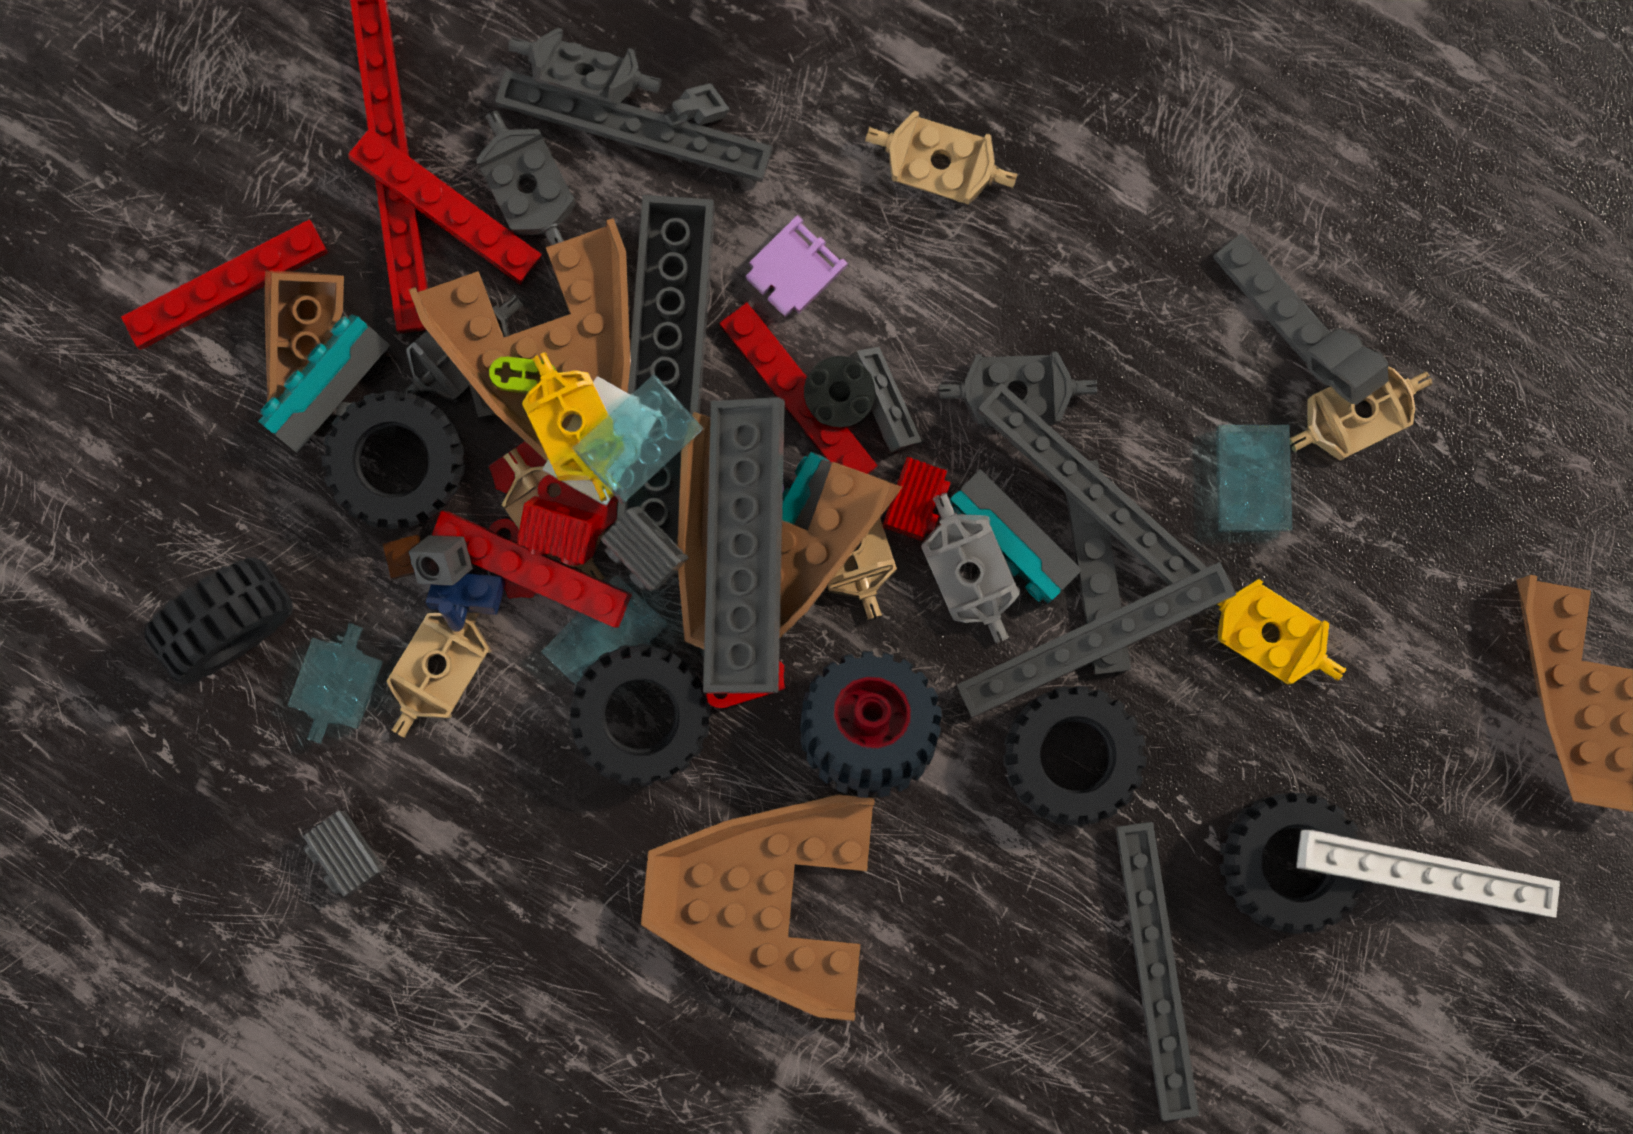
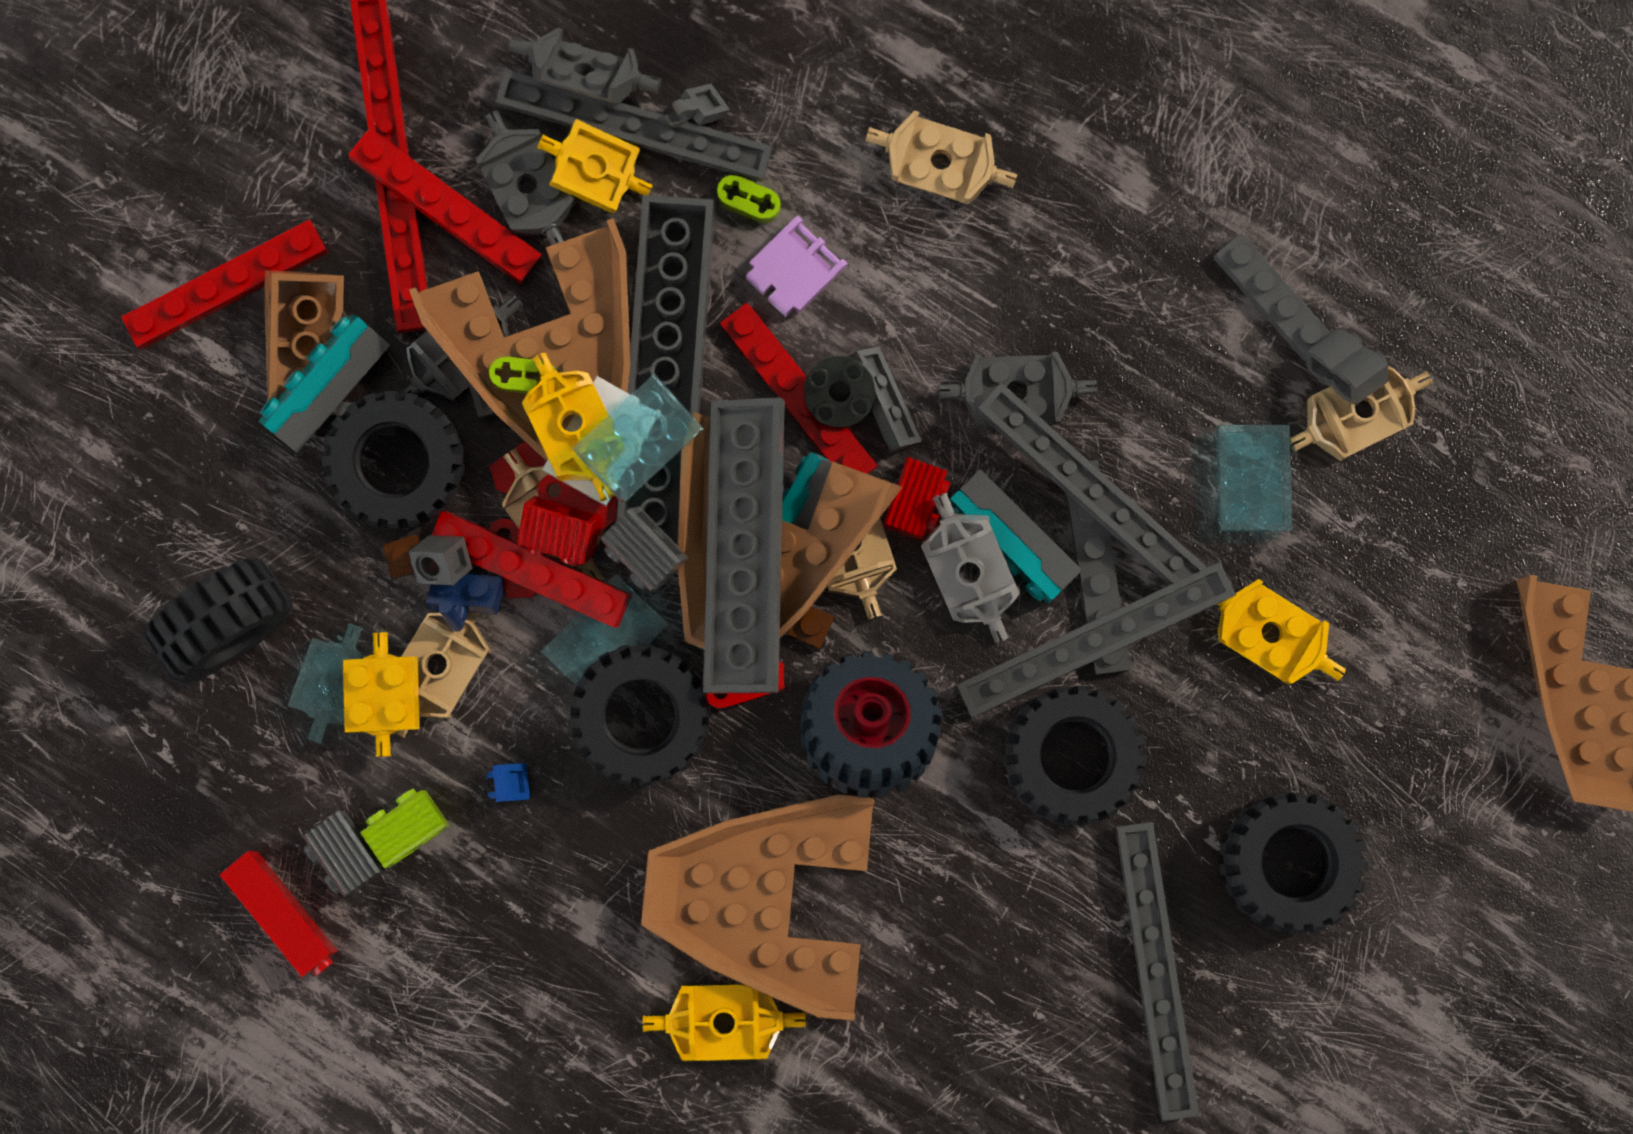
(279, 914): none -> red brick
(381, 694): none -> yellow plate
(404, 828): none -> lime brick
(510, 782): none -> blue tile
(594, 166): none -> yellow plate
(693, 1028): none -> yellow plate
(752, 192): none -> lime beam
(812, 627): none -> reddish brown plate
(1427, 873): white plate -> none

